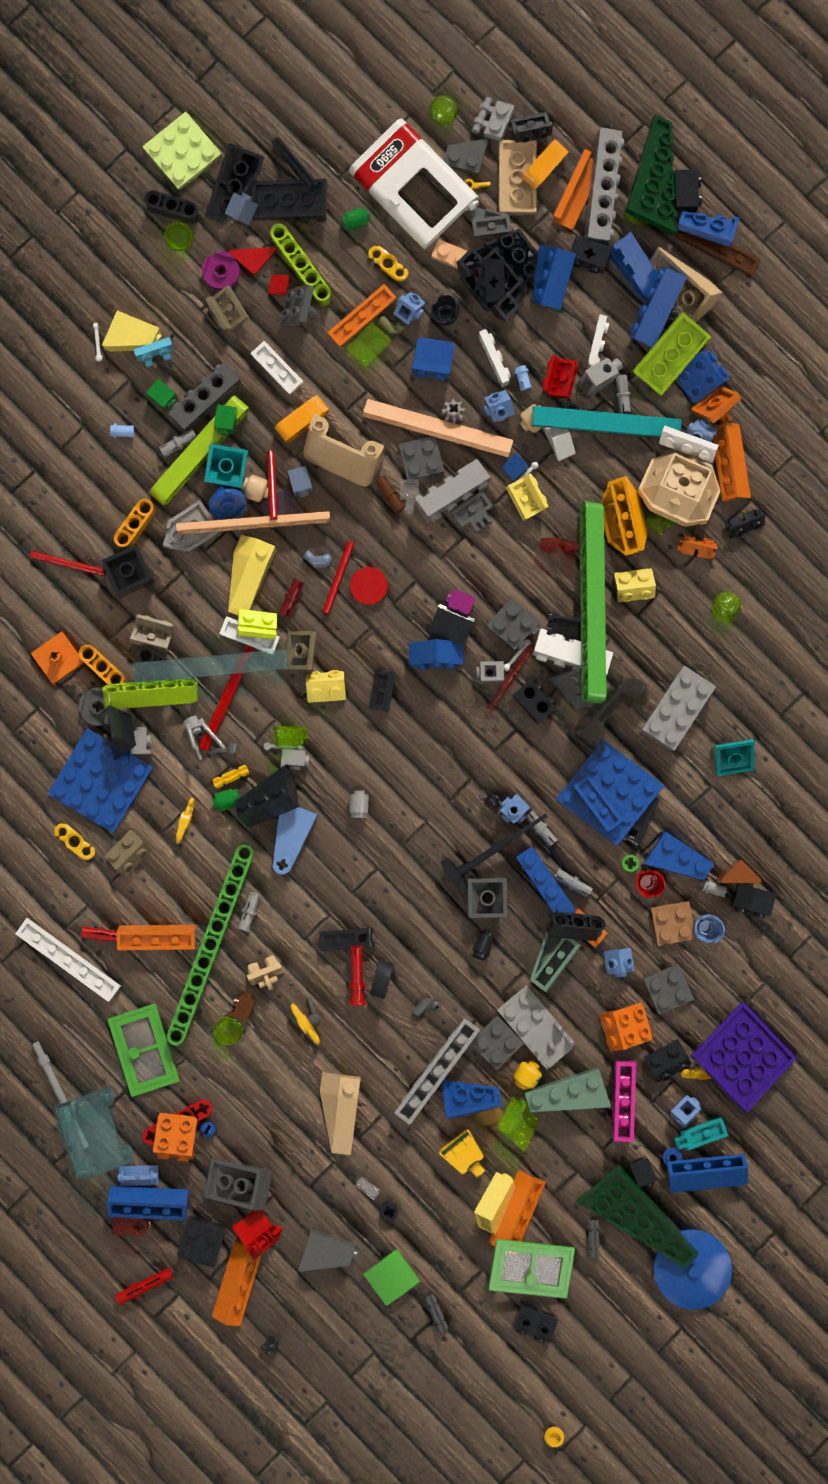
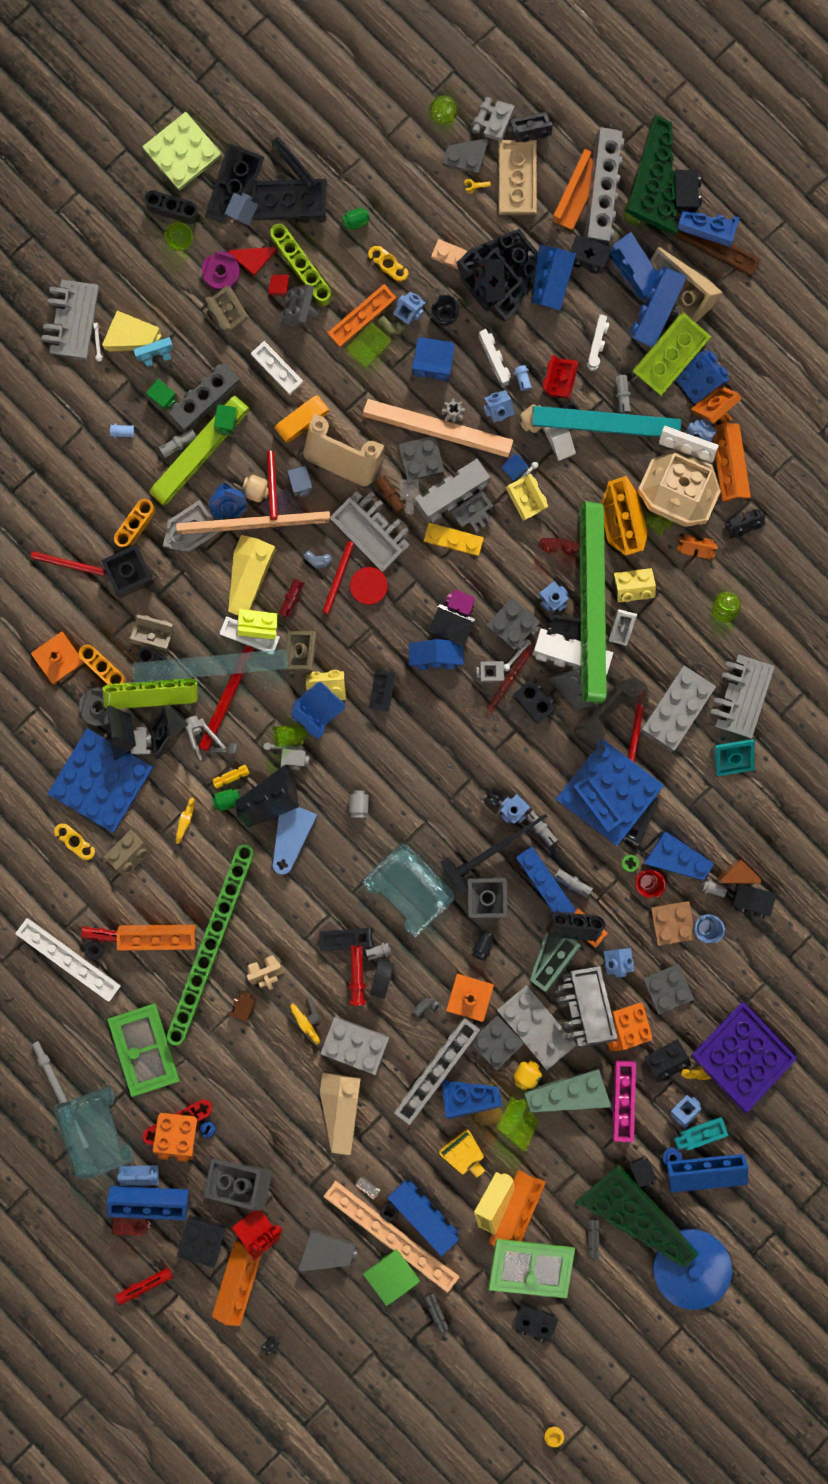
(73, 322): none -> light grey hinge
(88, 950): none -> black plate
(166, 731): none -> black slope
(226, 465): teal slope -> none
(228, 1030): clear neon green hair -> none
(249, 911): light grey pin -> none
(316, 709): none -> blue bracket
(355, 1045): none -> light grey piece
(368, 531): none -> light grey hinge
(378, 951): none -> light grey pin
(391, 1236): none -> light nougat tile
(393, 163): white piece -> none
(410, 888): none -> clear light blue windscreen
(423, 1217): none -> blue brick
(453, 539): none -> yellow plate
(470, 997): none -> orange tile
(489, 223): dark grey wing -> none
(544, 164): light orange beam -> none
(550, 591): none -> medium blue brick
(590, 1005): none -> hinge
(599, 376): light grey torso -> none
(622, 627): none -> white slope
(635, 732): none -> red bar
(745, 697): none -> light grey hinge

